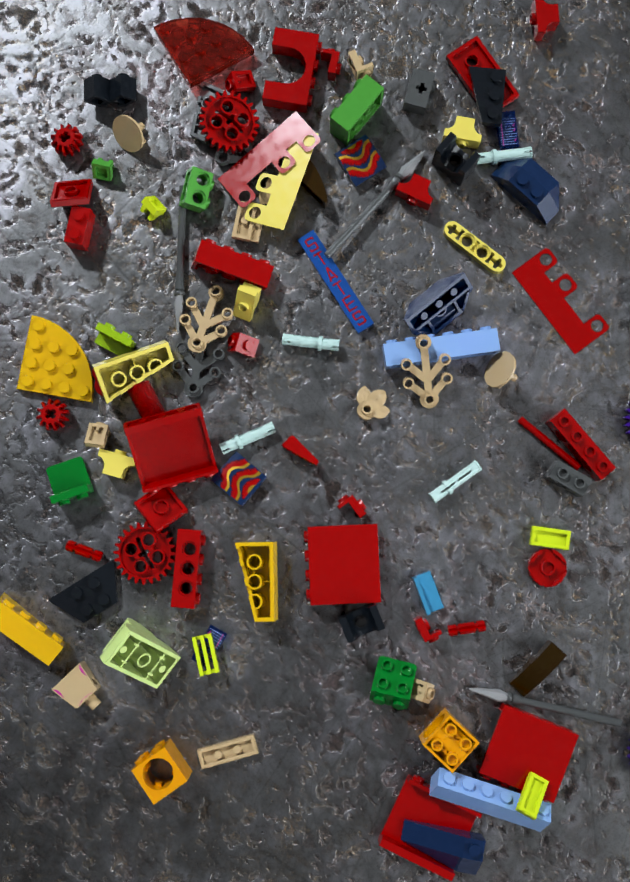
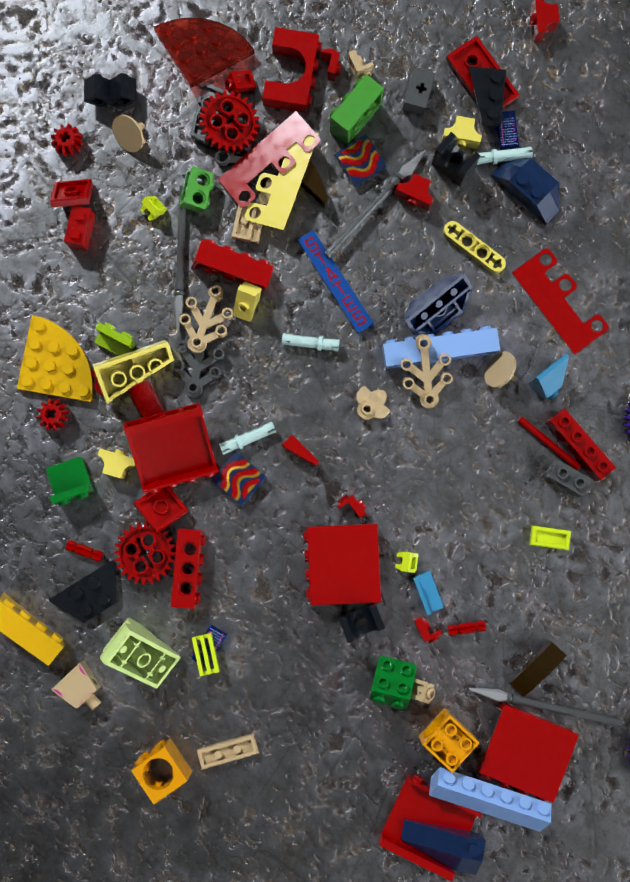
(97, 435): tan bracket -> none
(102, 169): bright green tile -> none
(242, 344): bracket -> none
(260, 573): yellow wedge -> none
(409, 561): none -> neon yellow tile
(436, 494): light aqua pin -> none
(532, 795): neon yellow tile -> none
(547, 567): red tile -> none
(550, 379): none -> dark azure slope

